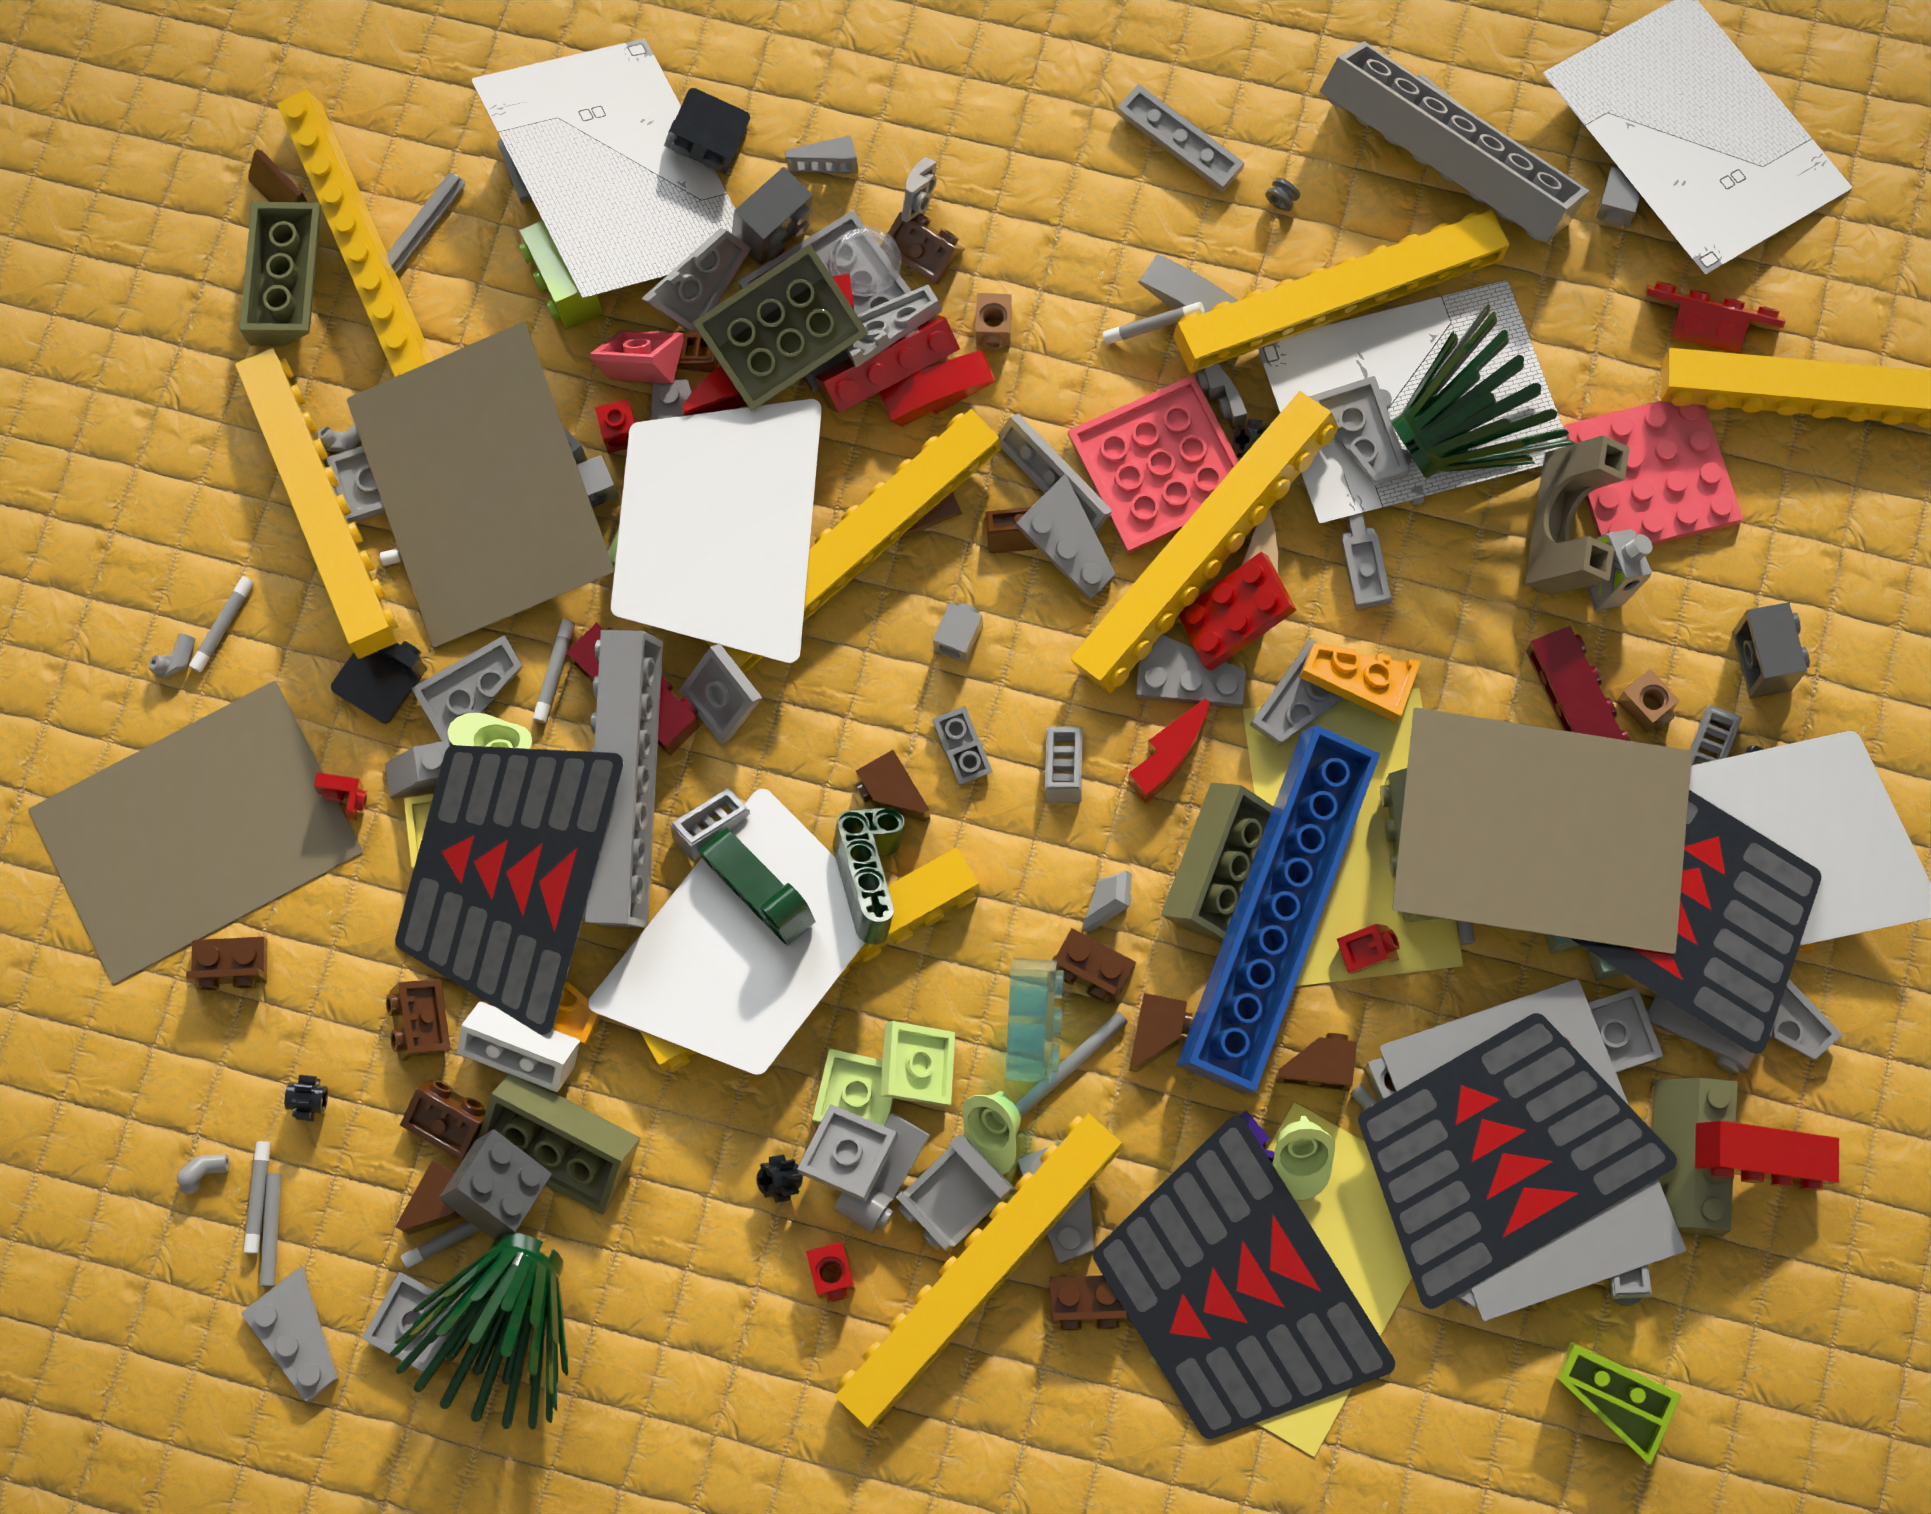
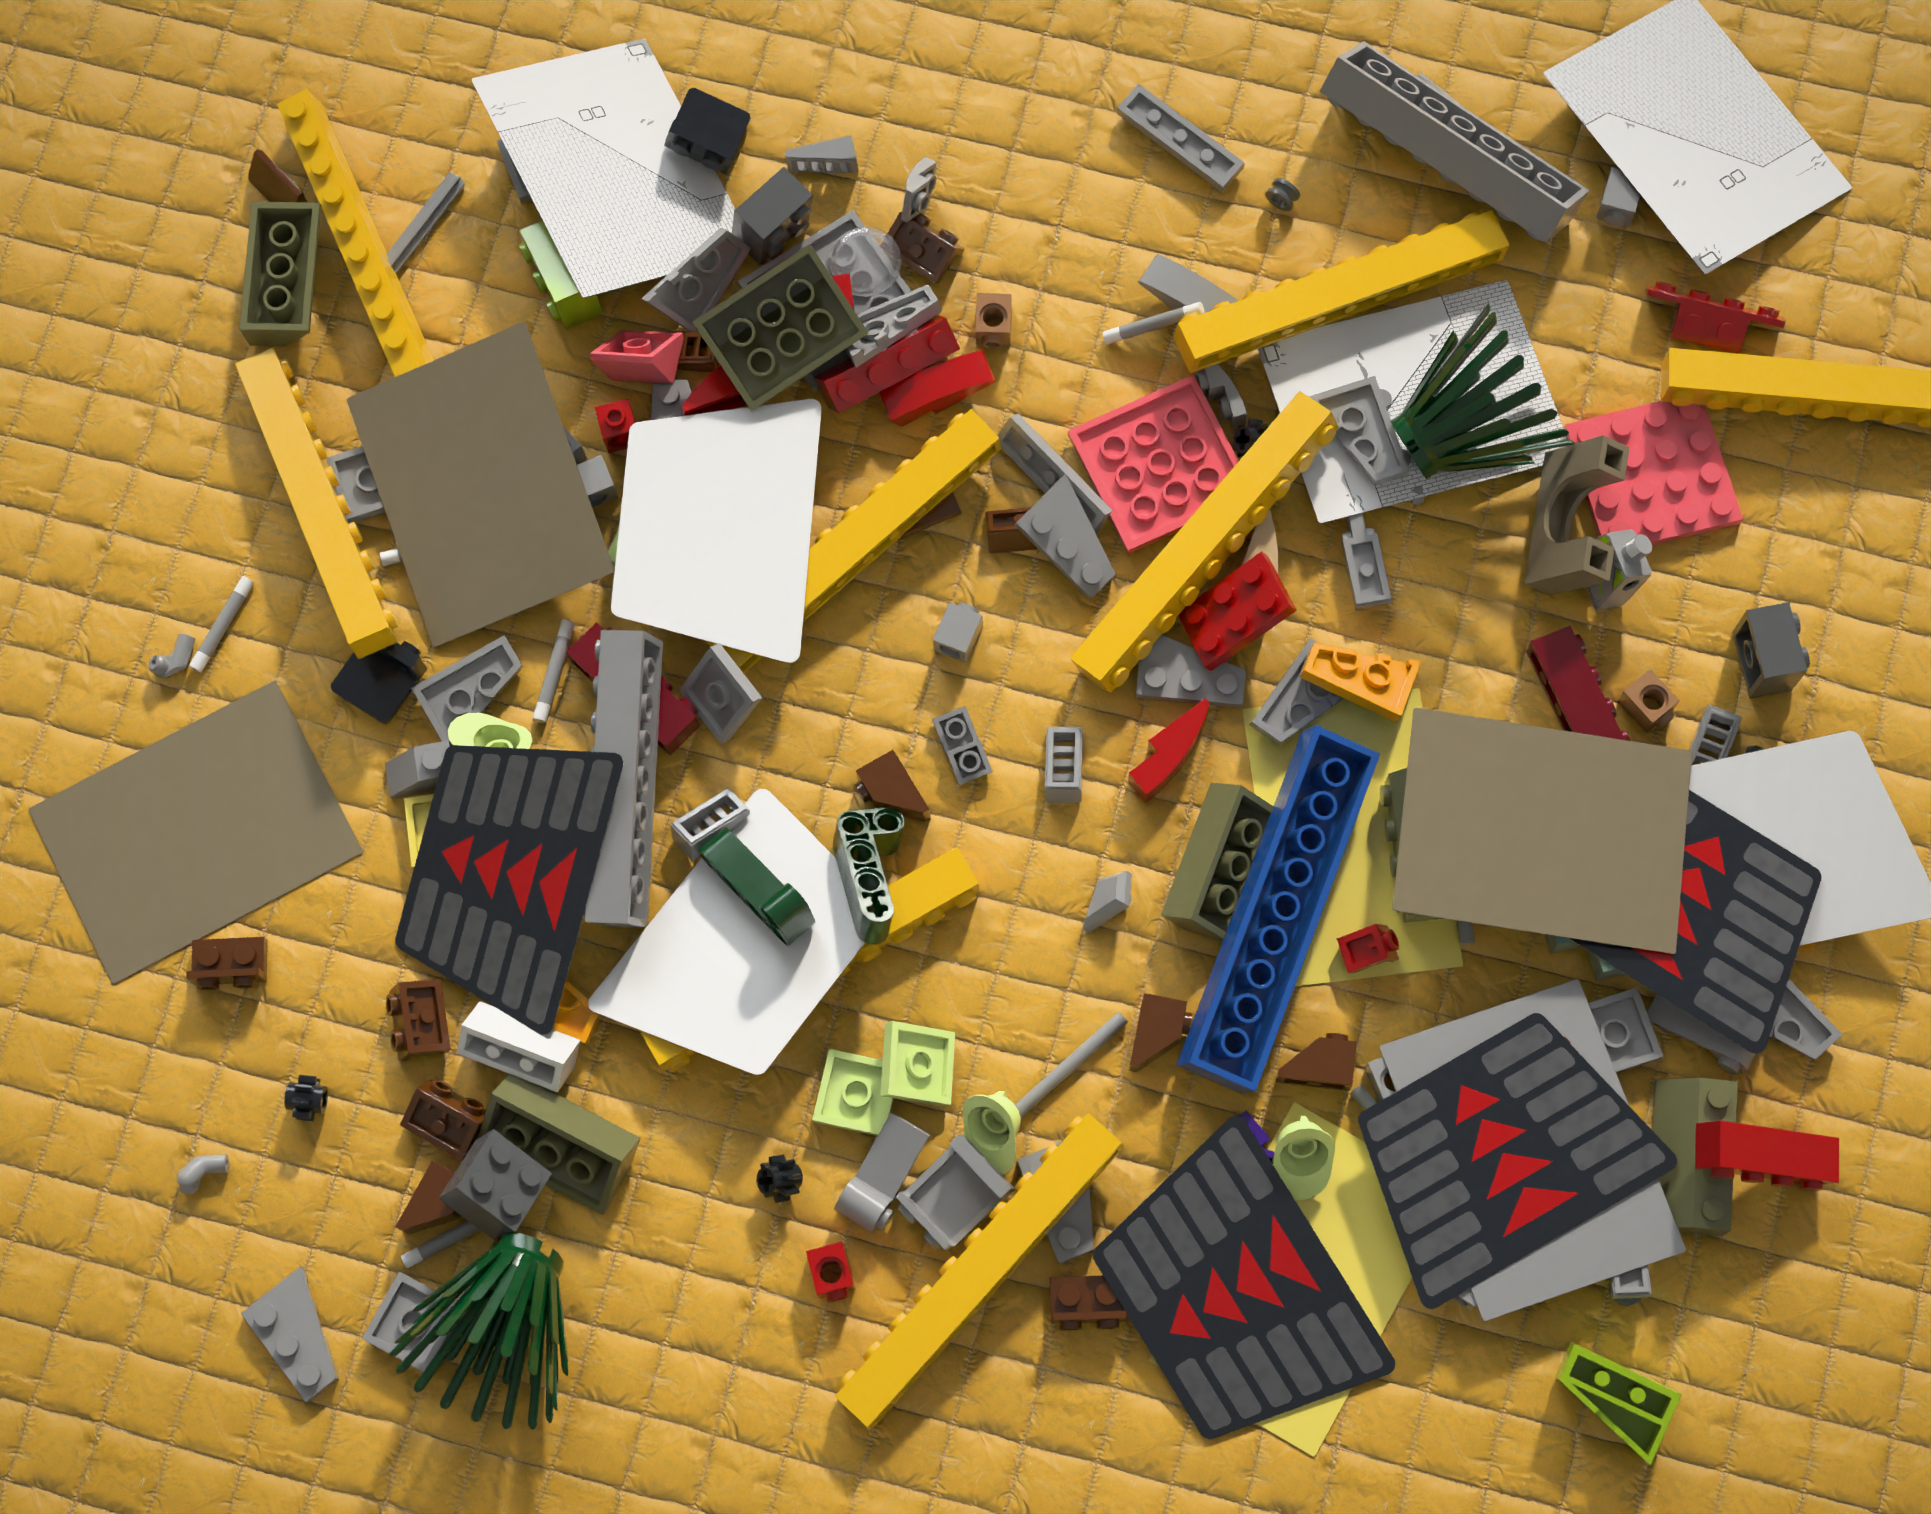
(257, 1197): light grey bar -> none
(270, 1230): light grey bar -> none
(336, 788): red bracket -> none
(339, 441): light grey arm -> none
(847, 1153): light grey plate -> none
(1033, 1020): clear light blue brick -> none
(1093, 966): reddish brown bracket -> none

